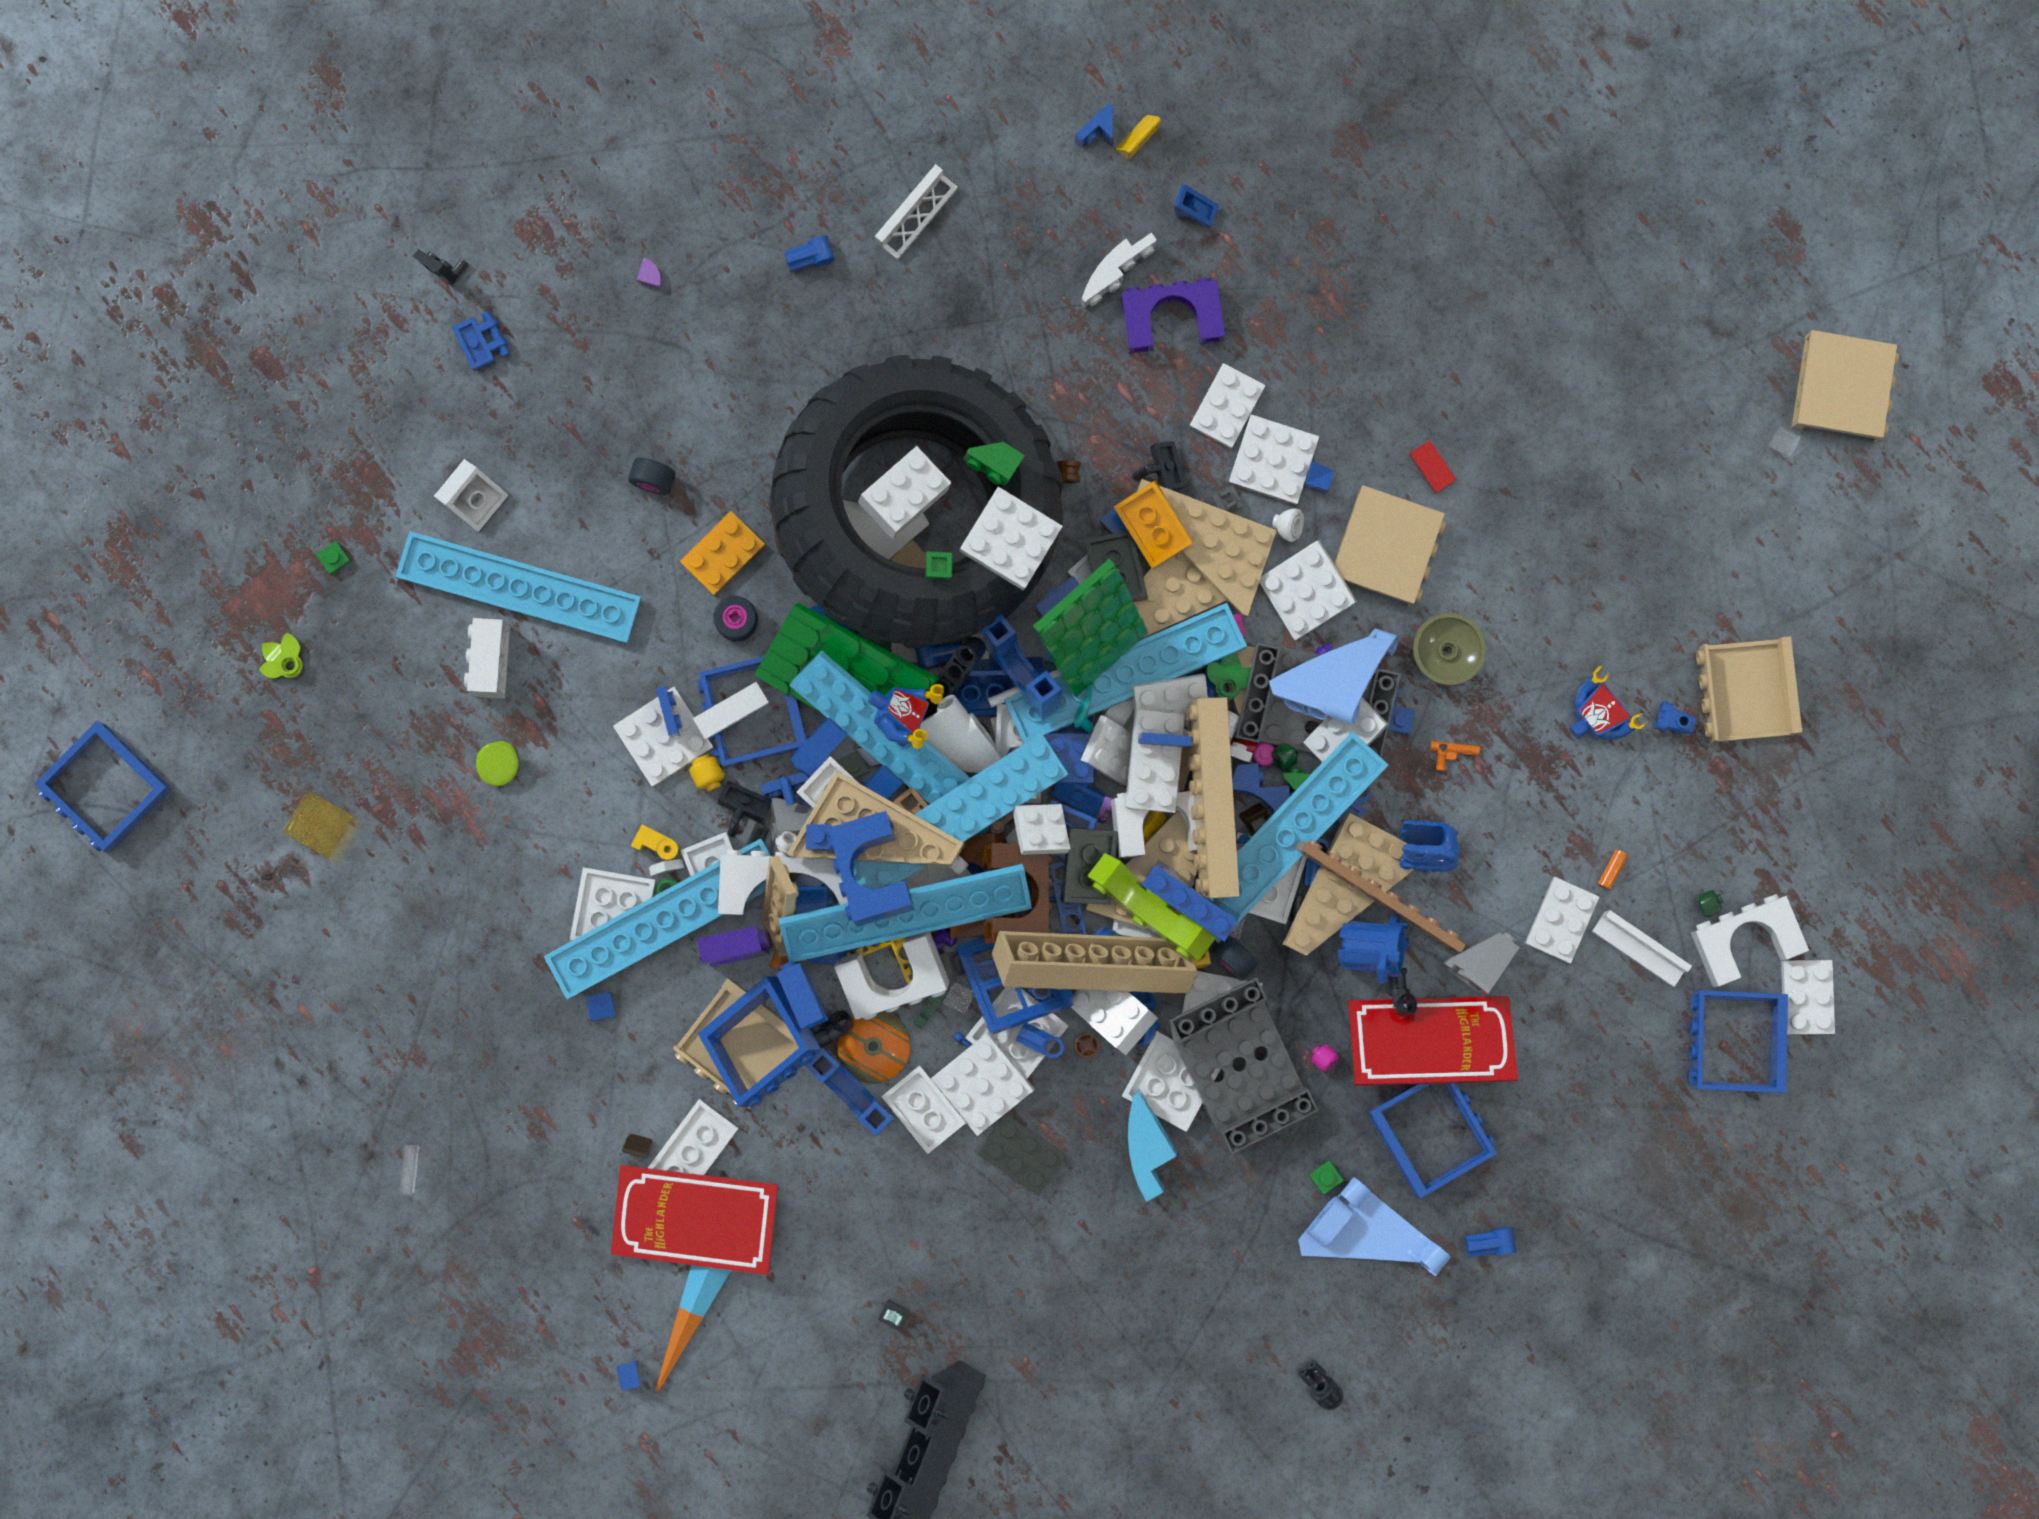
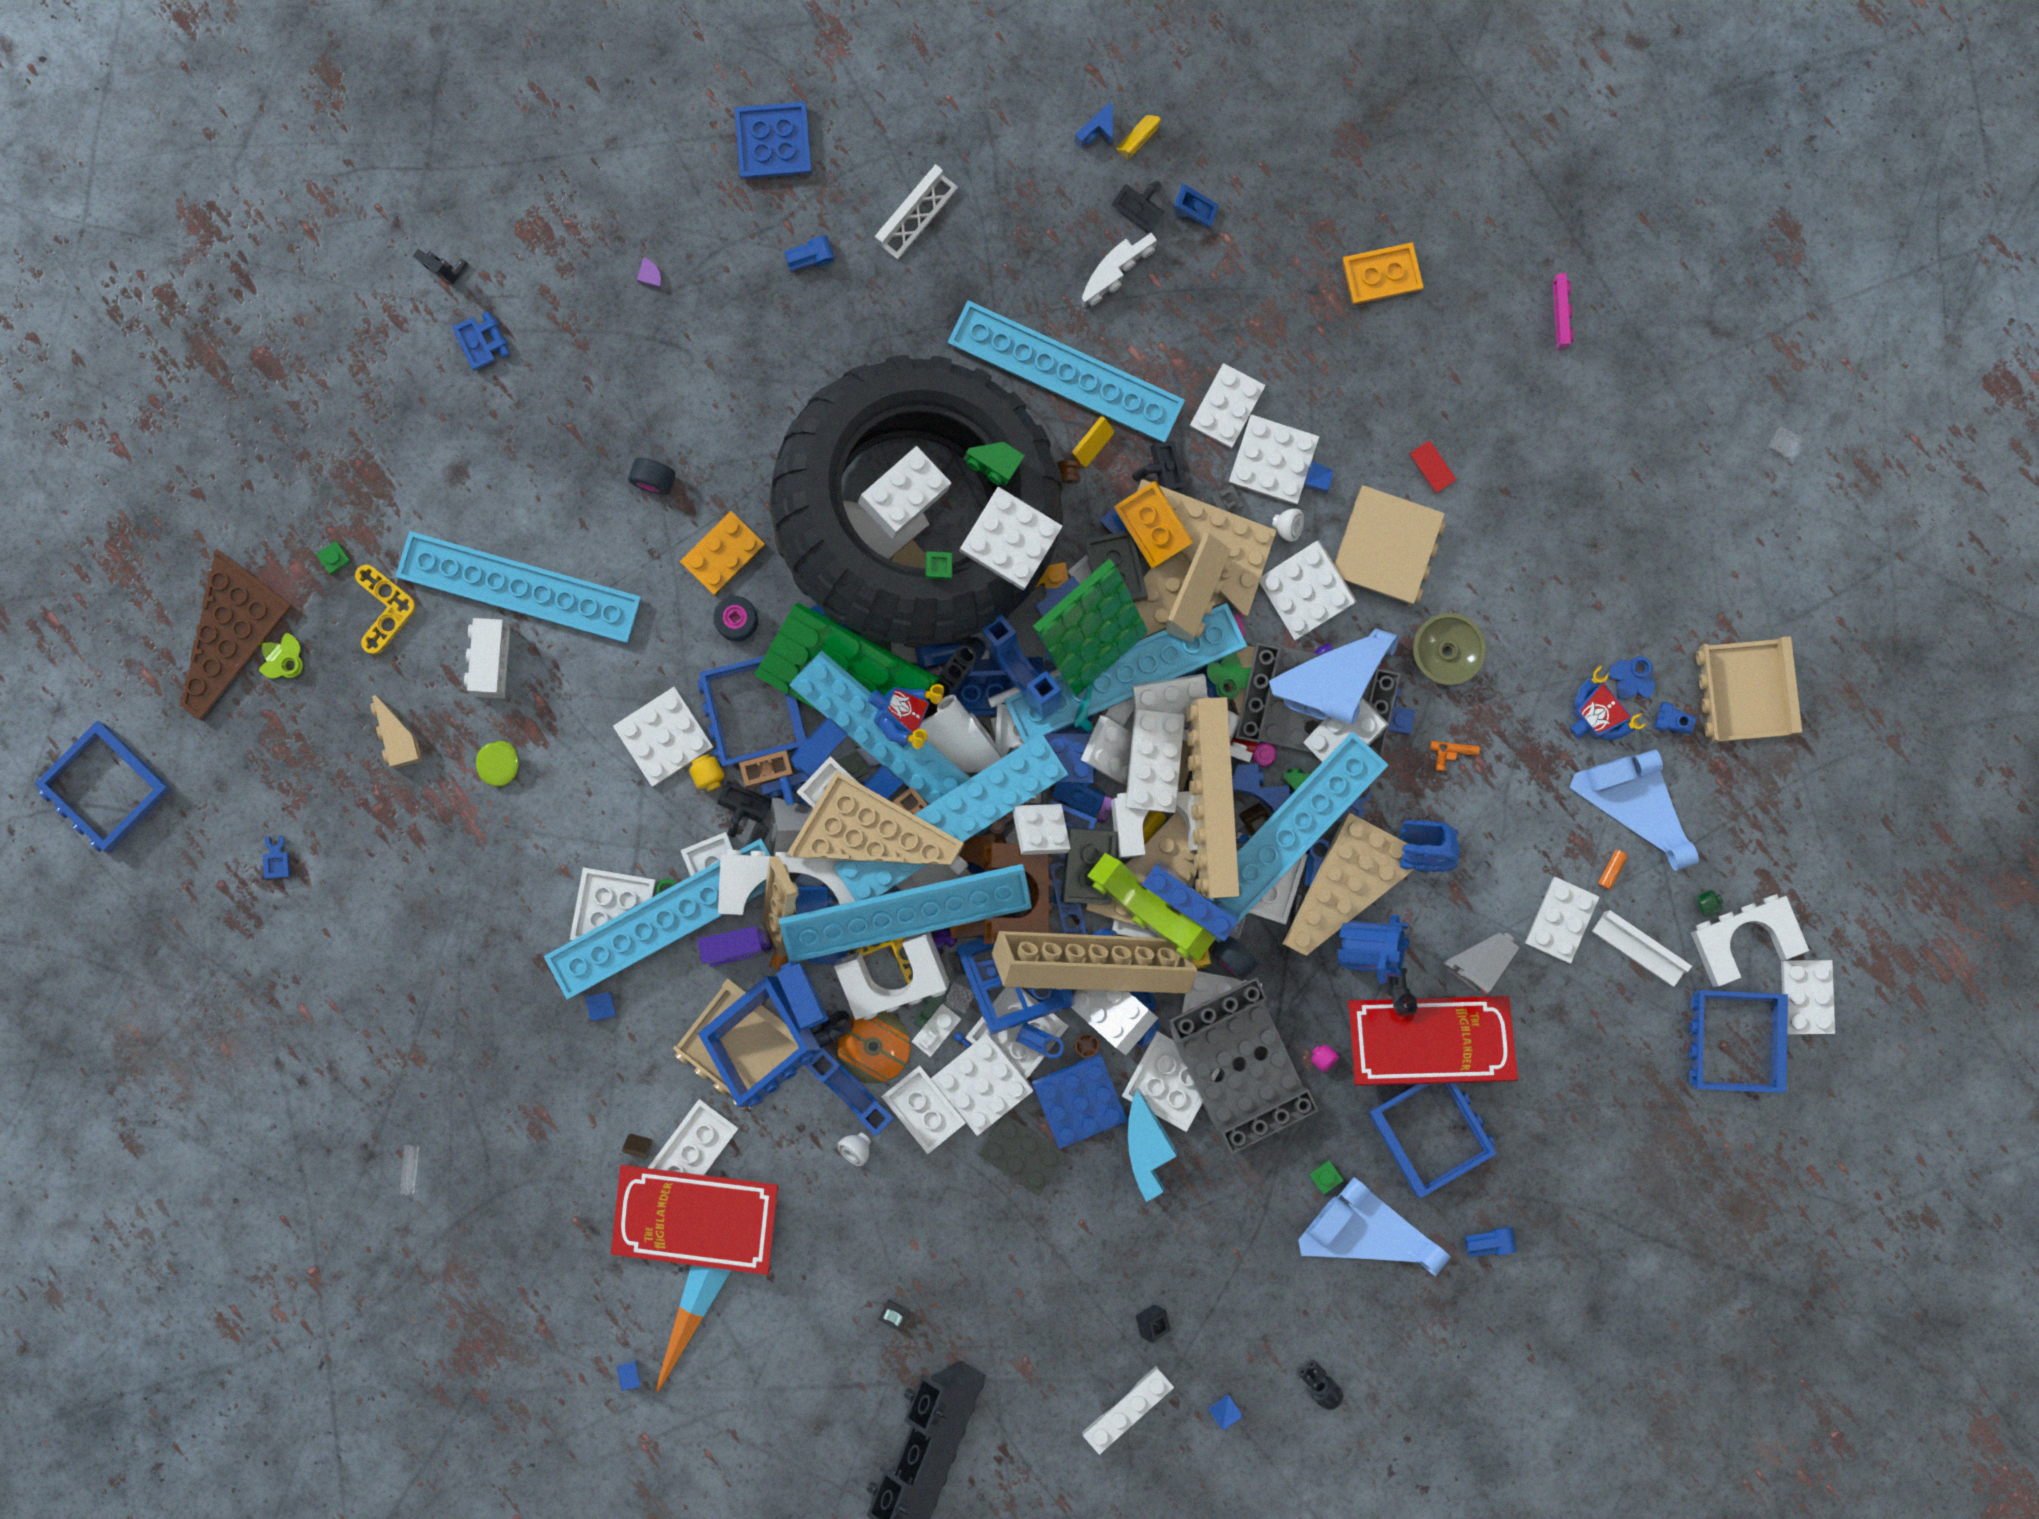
(232, 627): none -> reddish brown wing
(277, 862): none -> blue plate
(317, 823): clear yellow slope -> none
(392, 611): none -> yellow beam
(399, 741): none -> tan slope
(471, 495): white slope -> none
(664, 846): yellow leg -> none
(666, 866): white tile -> none
(672, 721): blue plate -> none
(730, 710): white tile -> none
(766, 769): none -> medium nougat brick
(773, 140): none -> blue plate
(785, 841): white plate -> none
(817, 837): blue plate -> none
(849, 842): blue arch -> none
(855, 1148): none -> white brick
(936, 1030): none -> white plate
(1054, 576): none -> light orange plate
(1066, 372): none -> medium azure plate
(1079, 1101): none -> blue plate
(1093, 442): none -> yellow slope
(1128, 1410): none -> white arch
(1138, 205): none -> black plate
(1153, 1323): none -> black slope
(1164, 739): blue tile -> none
(1198, 589): none -> tan slope
(1199, 297): dark purple arch -> none
(1225, 1412): none -> blue slope
(1284, 757): dark green piece -> none
(1372, 889): medium nougat plate -> none
(1382, 273): none -> light orange plate
(1563, 311): none -> dark pink plate
(1632, 681): none -> blue plate
(1638, 798): none -> light blue panel
(1845, 385): tan panel -> none

